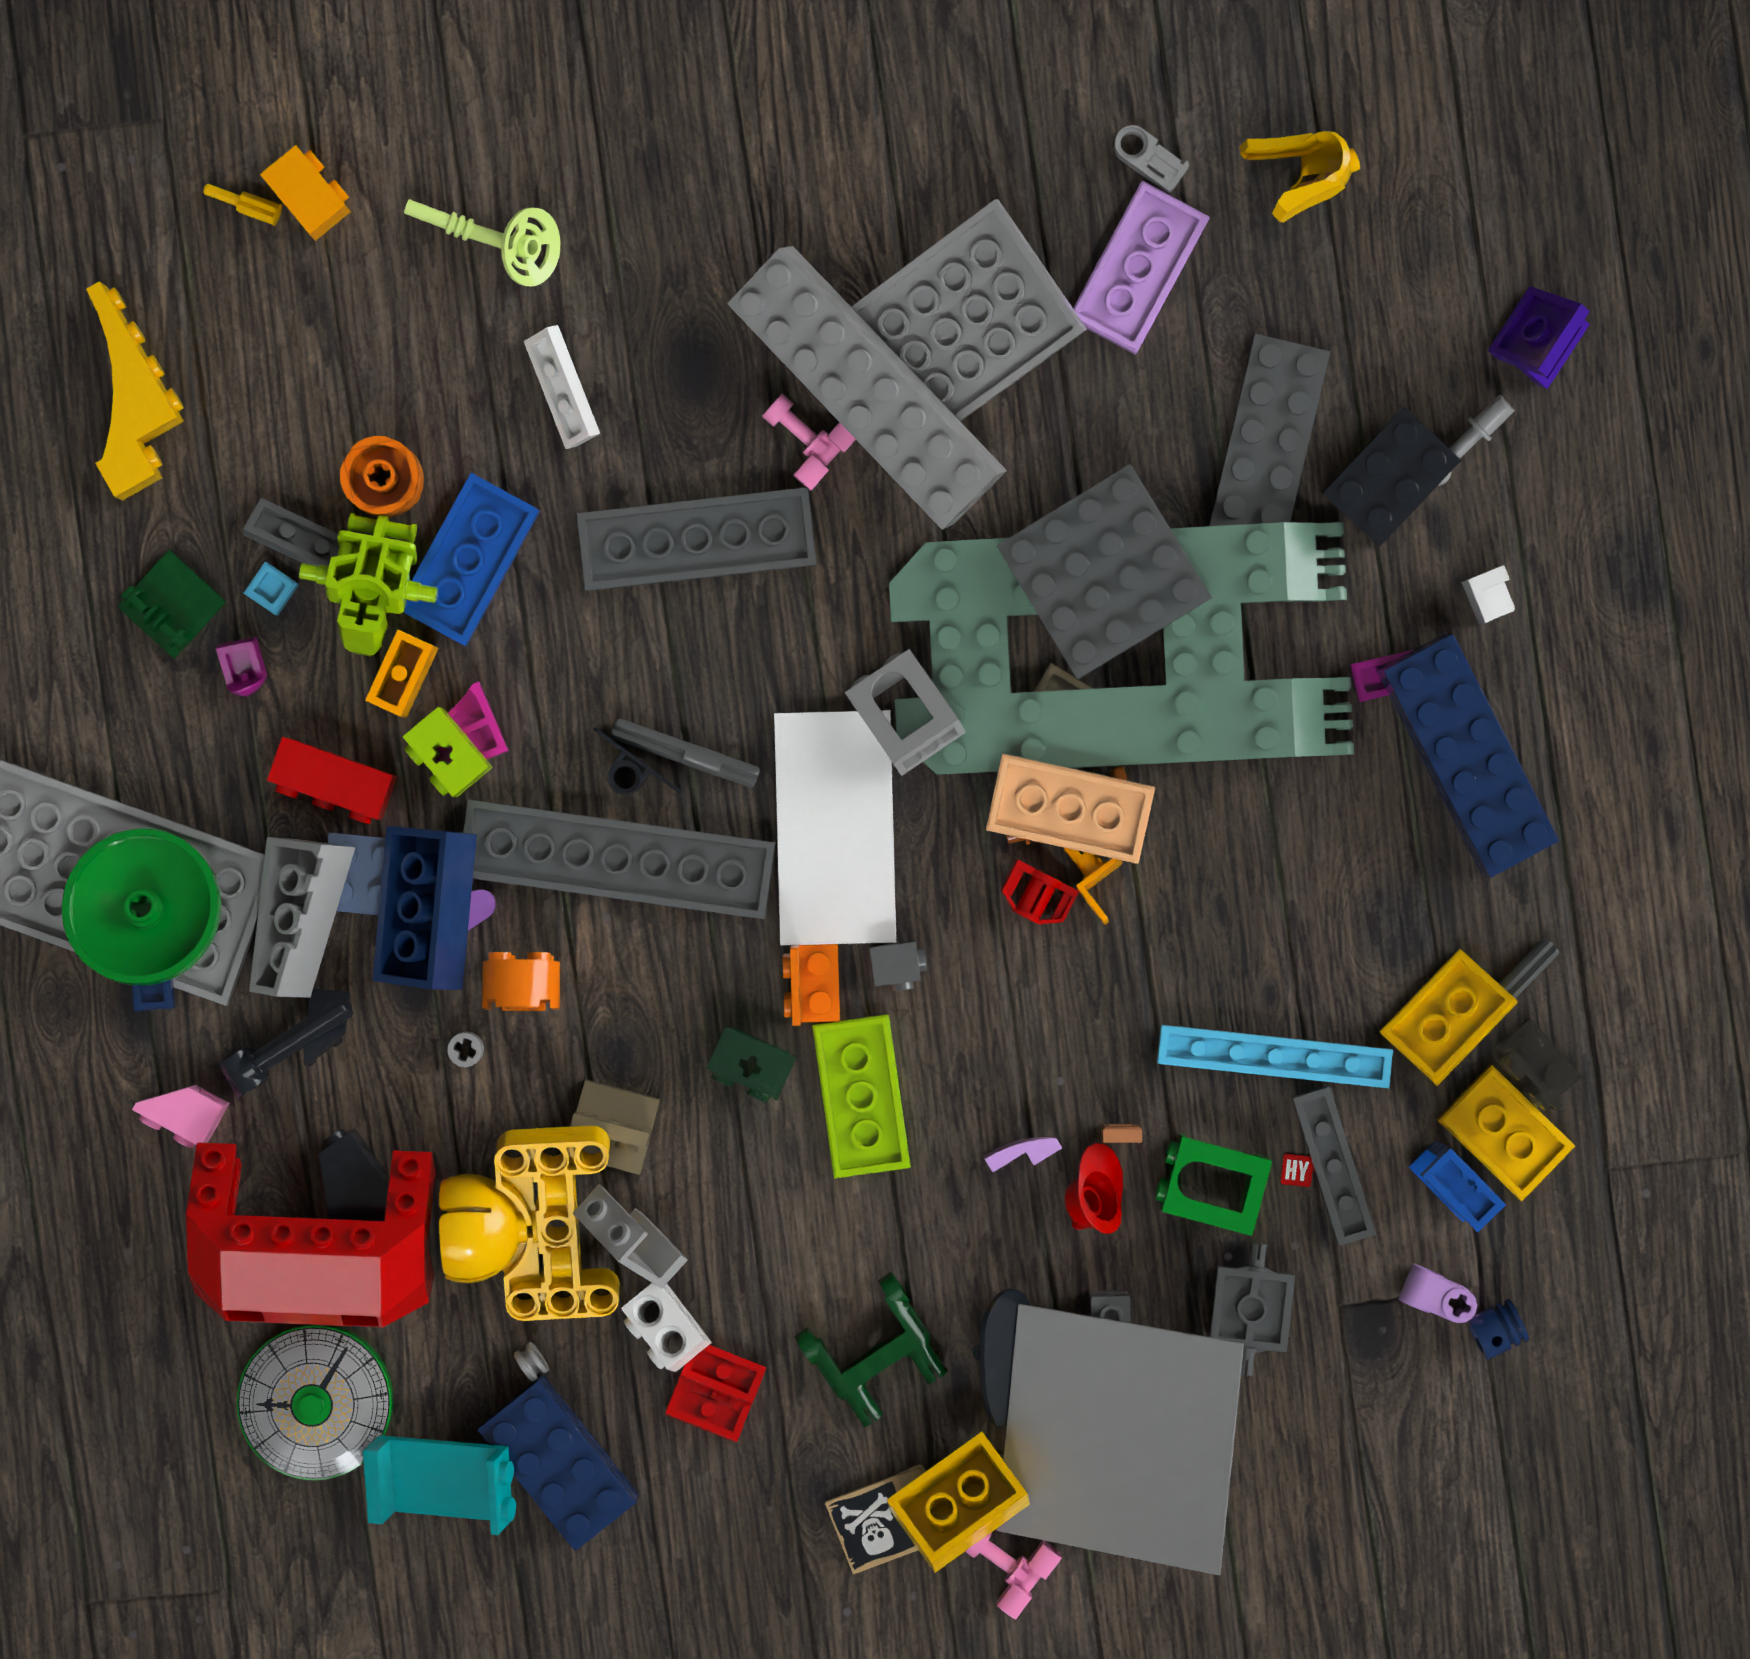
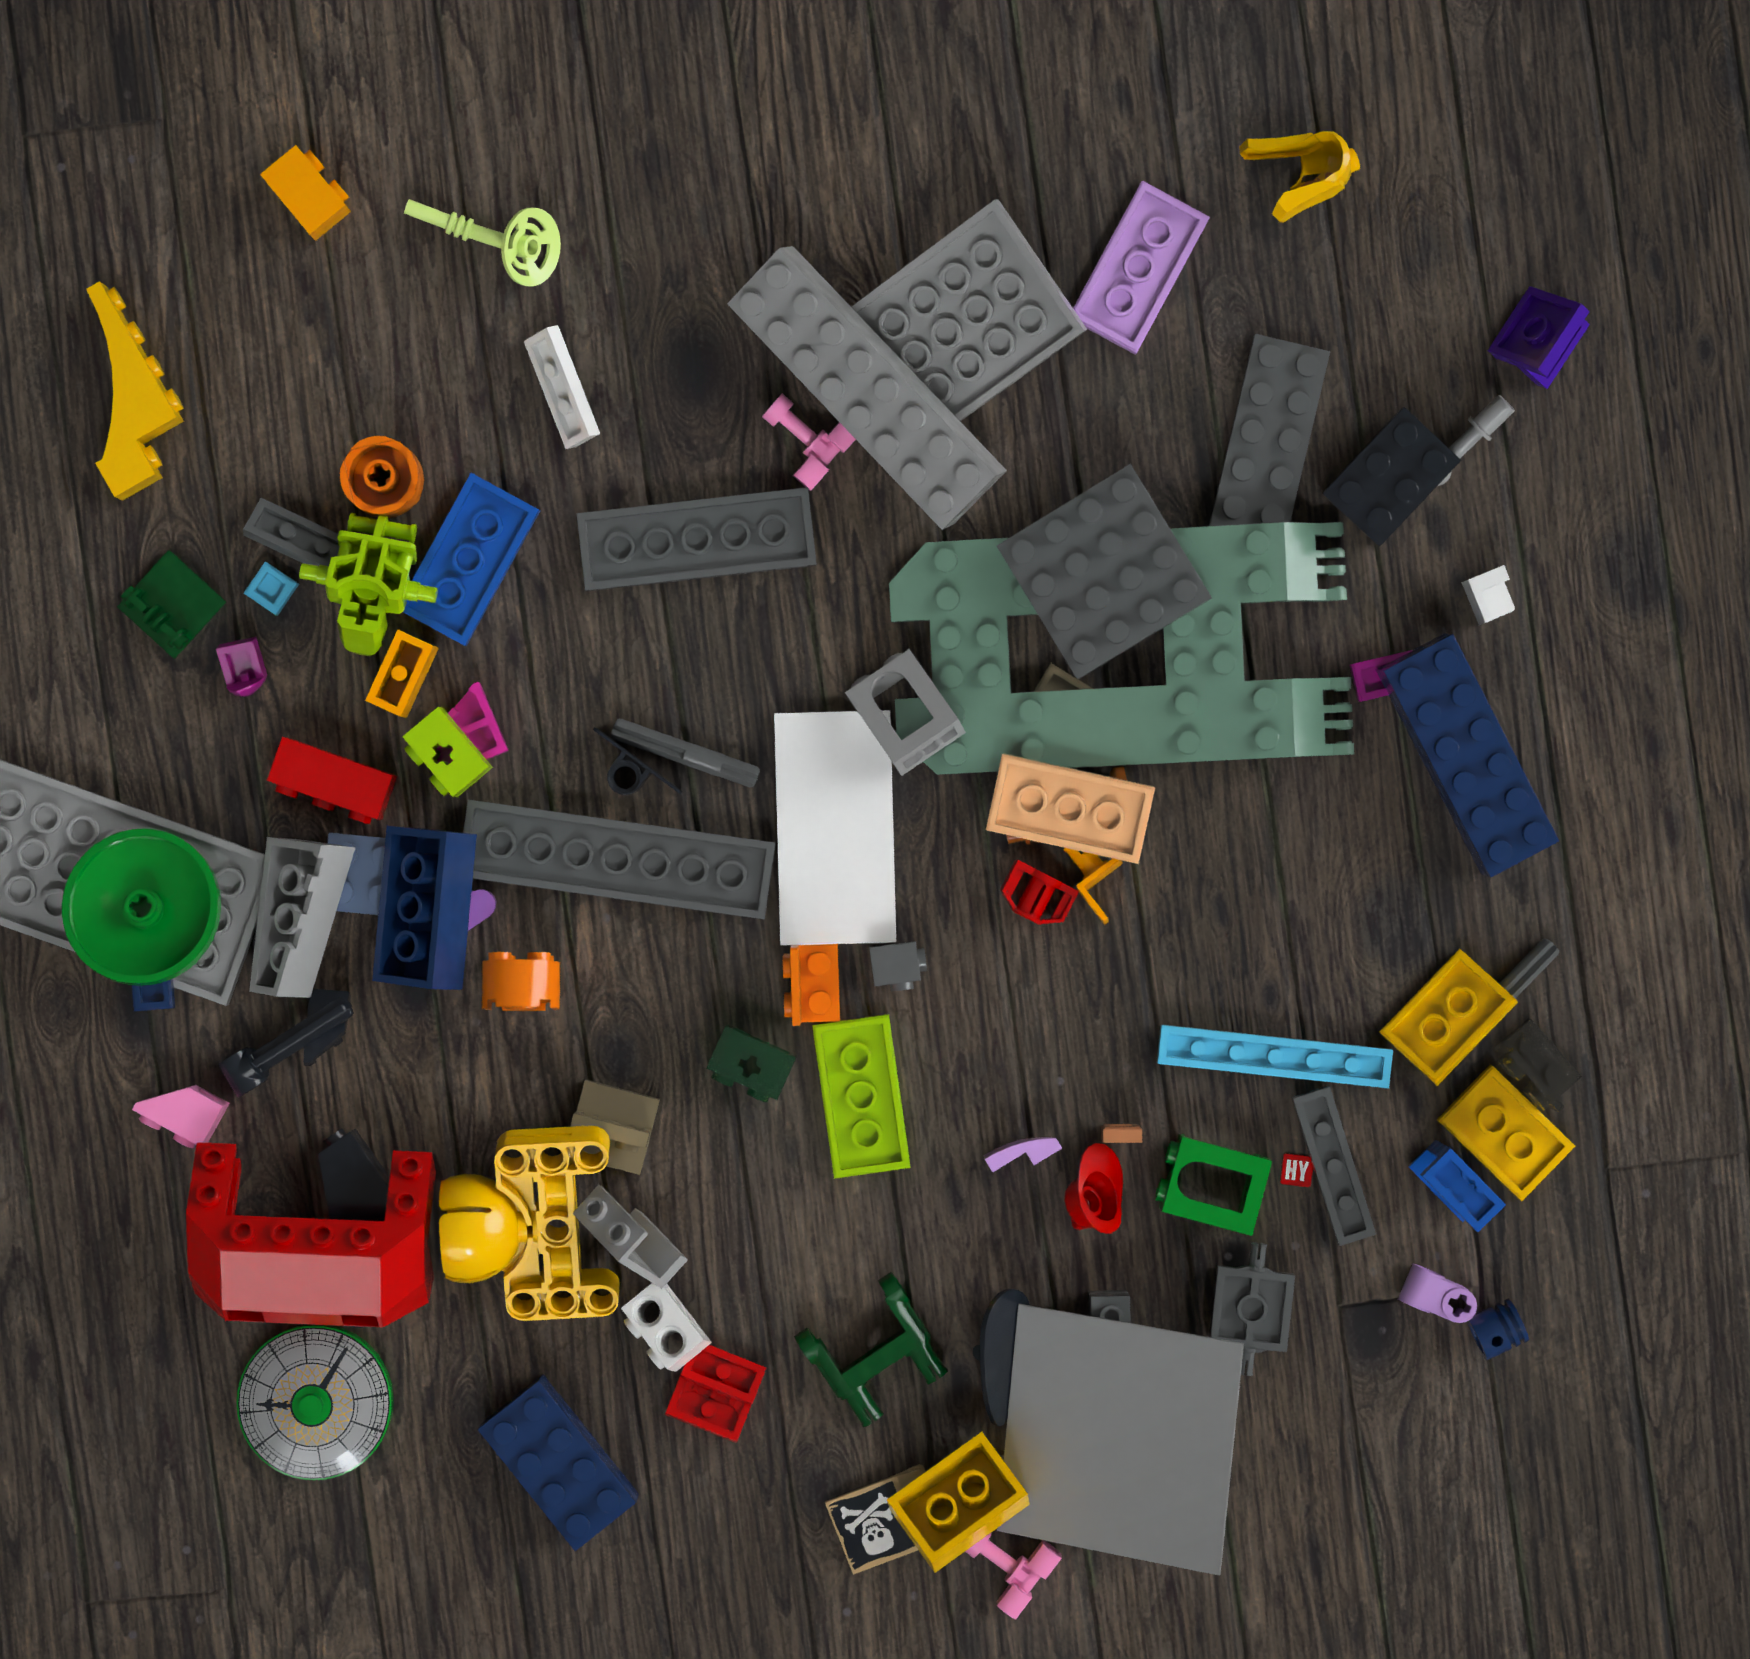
(247, 204): yellow axle -> none
(438, 1480): teal panel -> none
(454, 1054): light grey bush -> none
(531, 1361): light grey bush -> none
(1153, 161): light grey piece -> none

